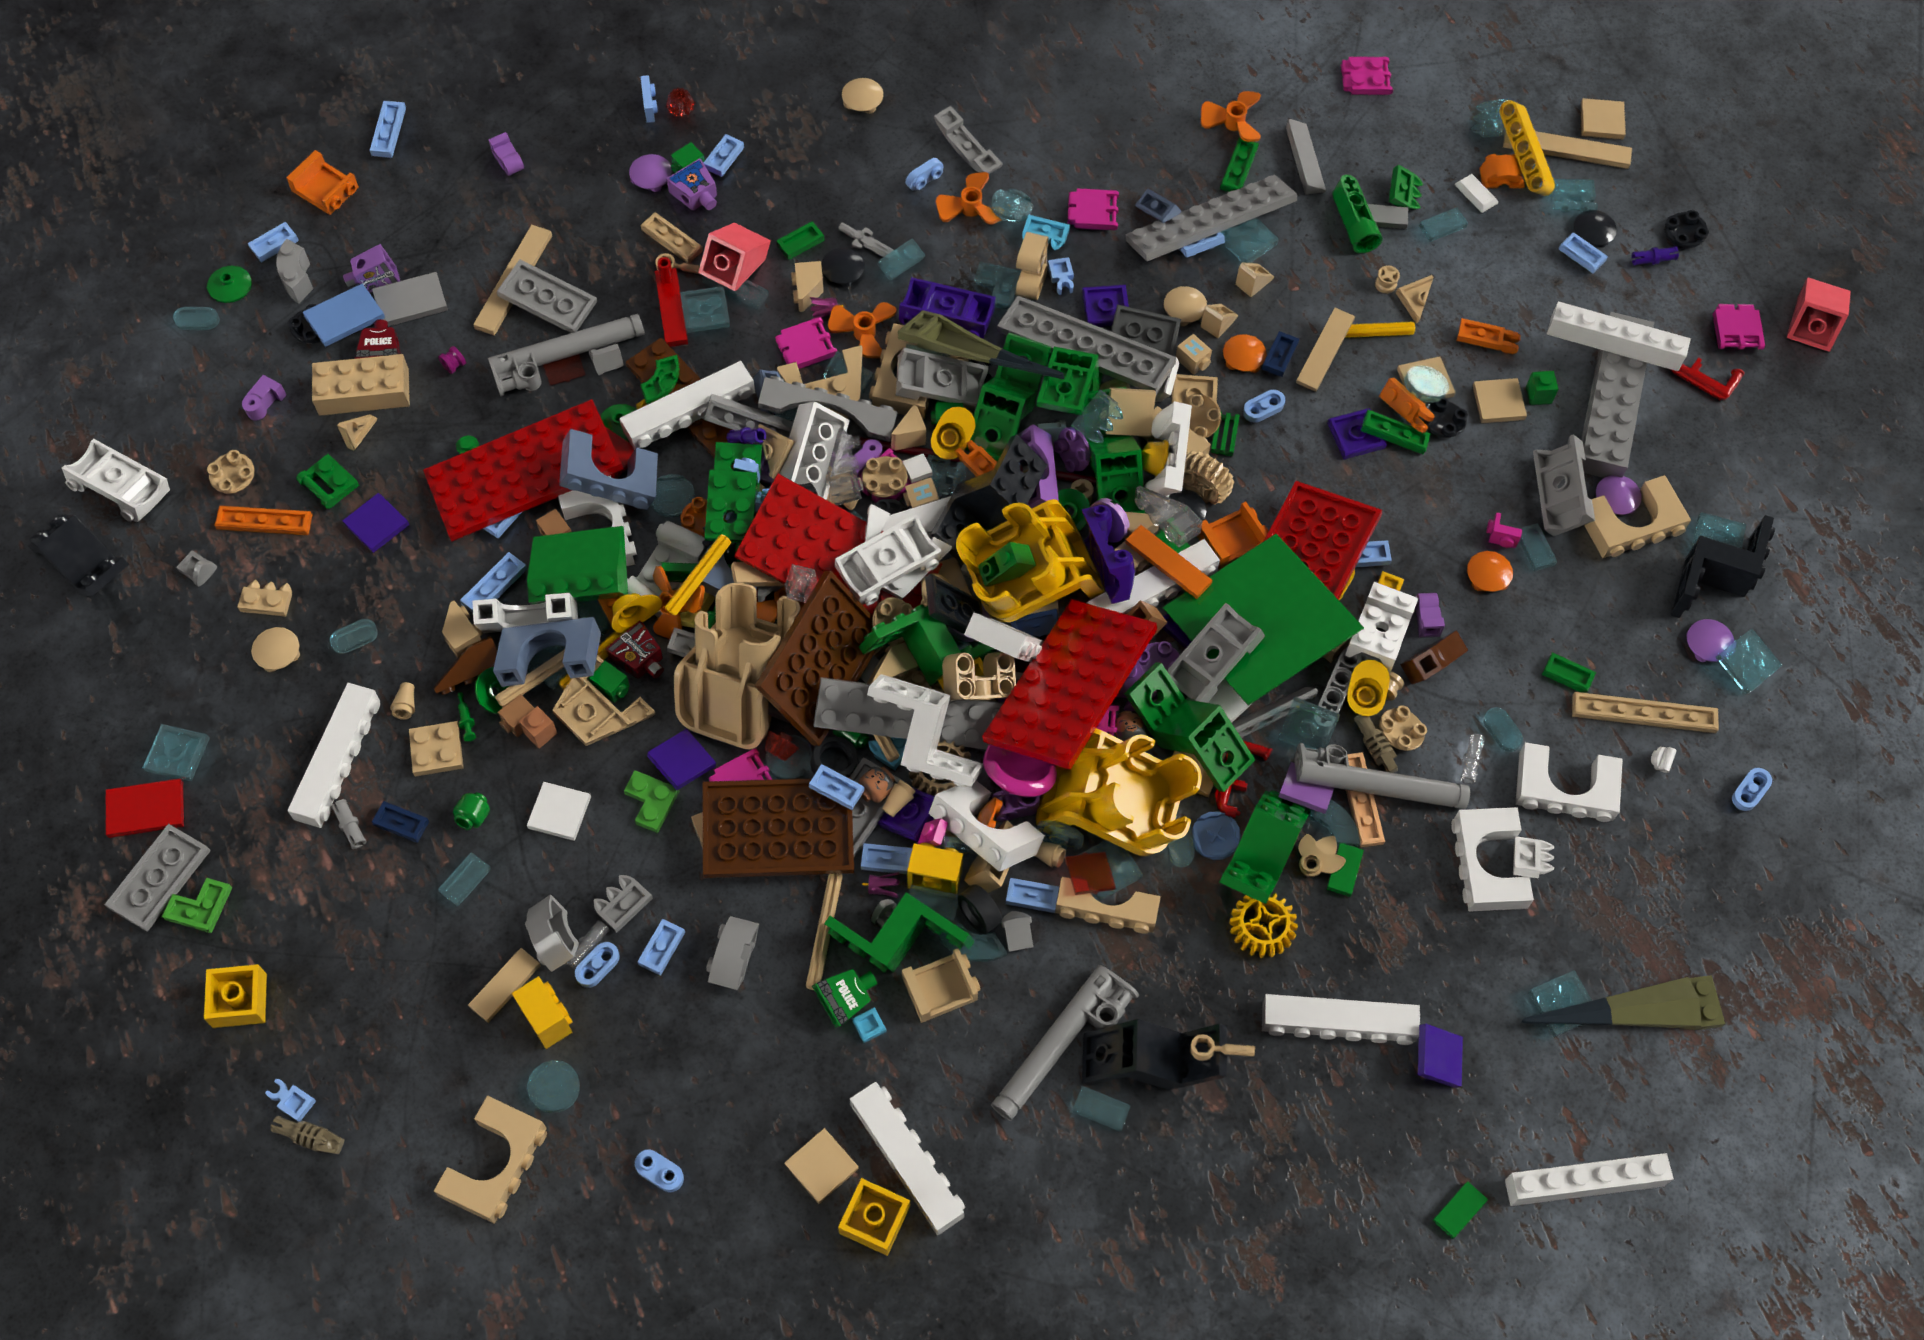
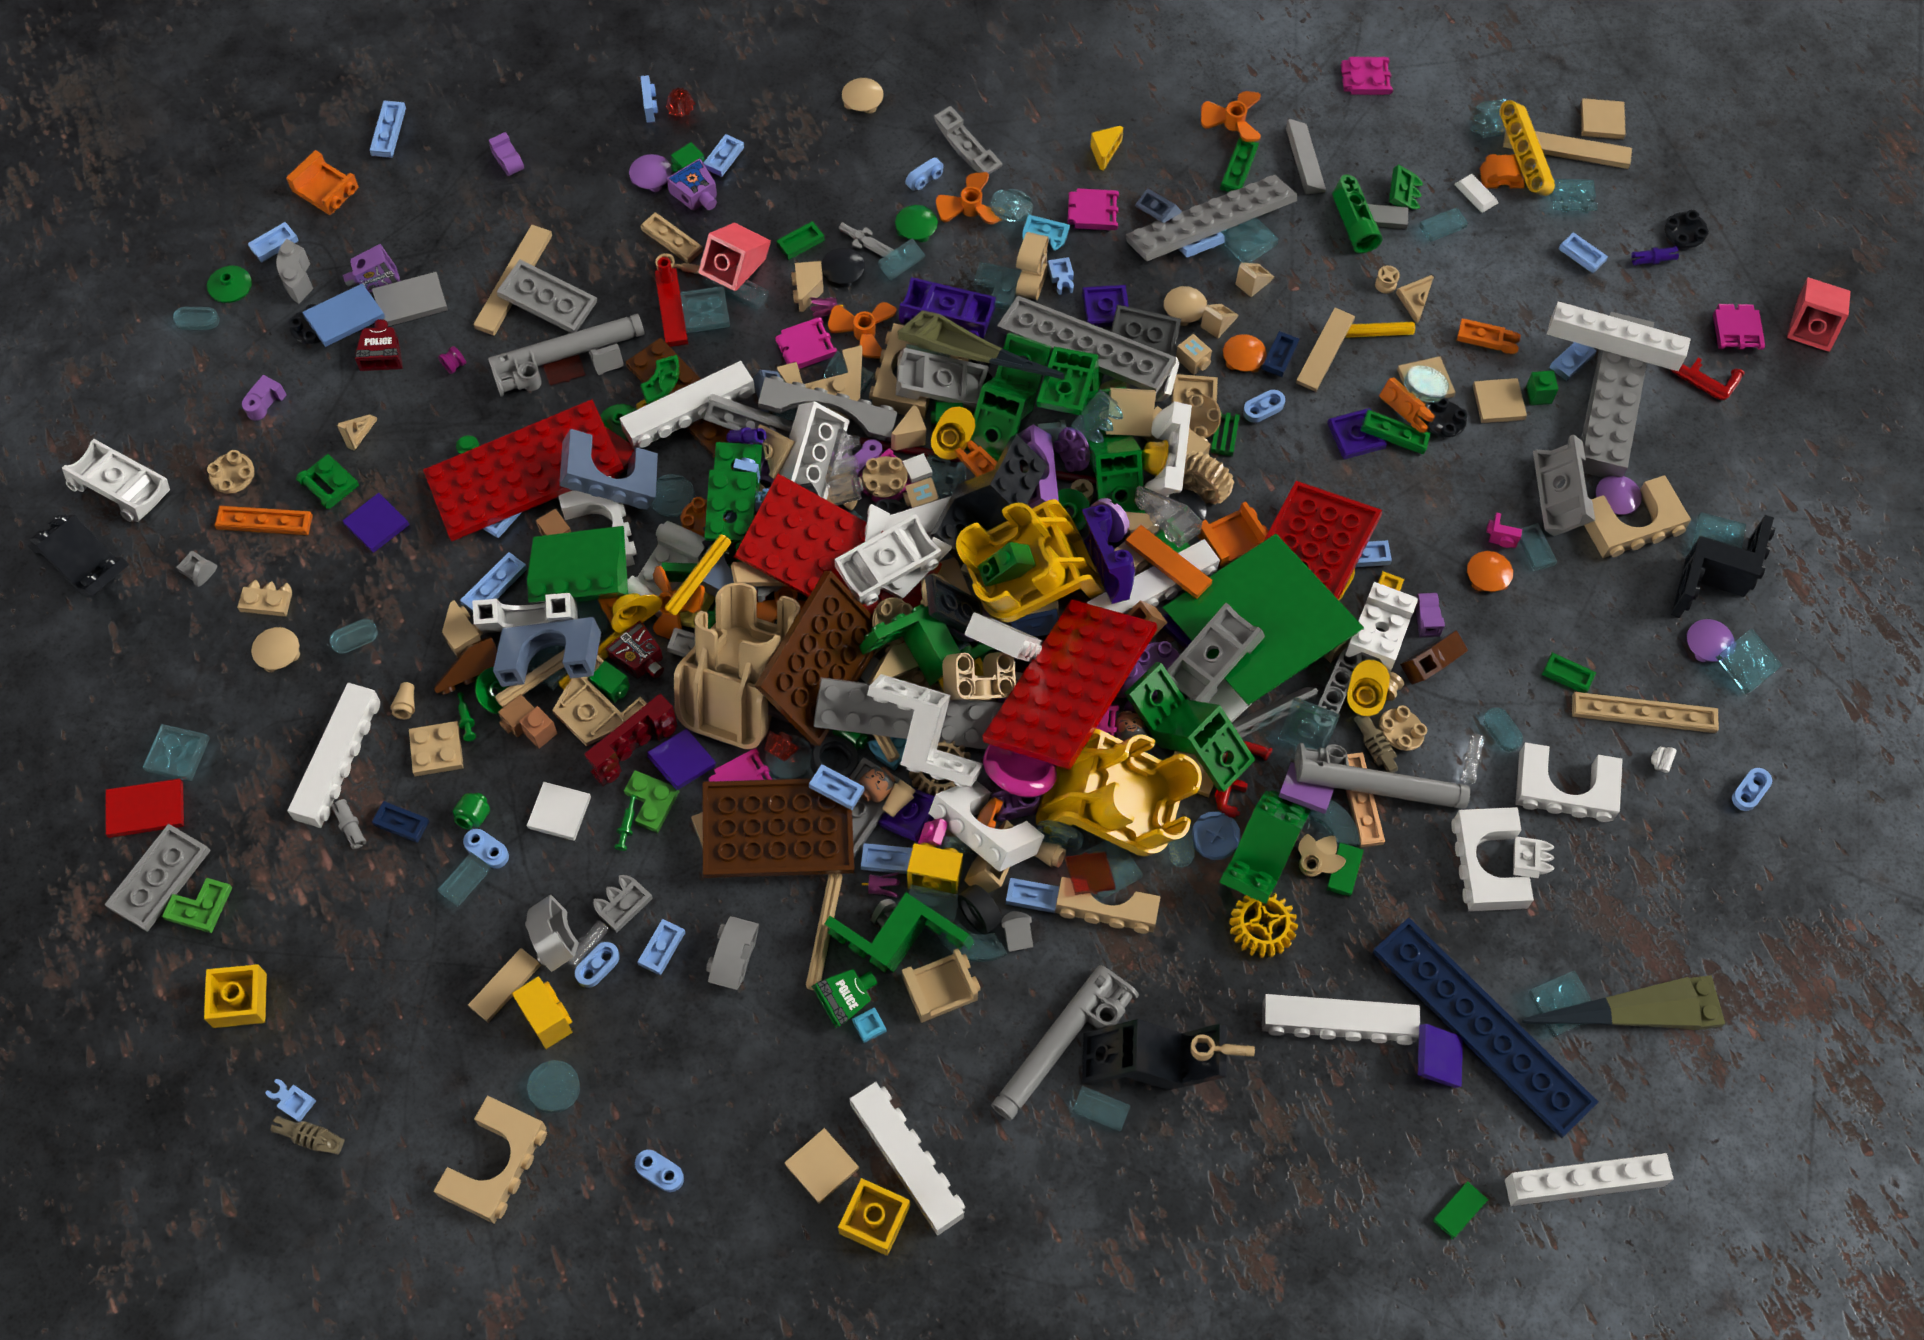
(360, 384): tan brick -> none
(485, 847): none -> light blue plate
(626, 825): none -> green piece
(654, 719): none -> dark red piece
(800, 583): clear brick -> none
(916, 222): none -> green dish
(1105, 143): none -> yellow slope
(1485, 1027): none -> dark blue plate
(1572, 360): none -> light blue plate
(1595, 227): black dish -> none

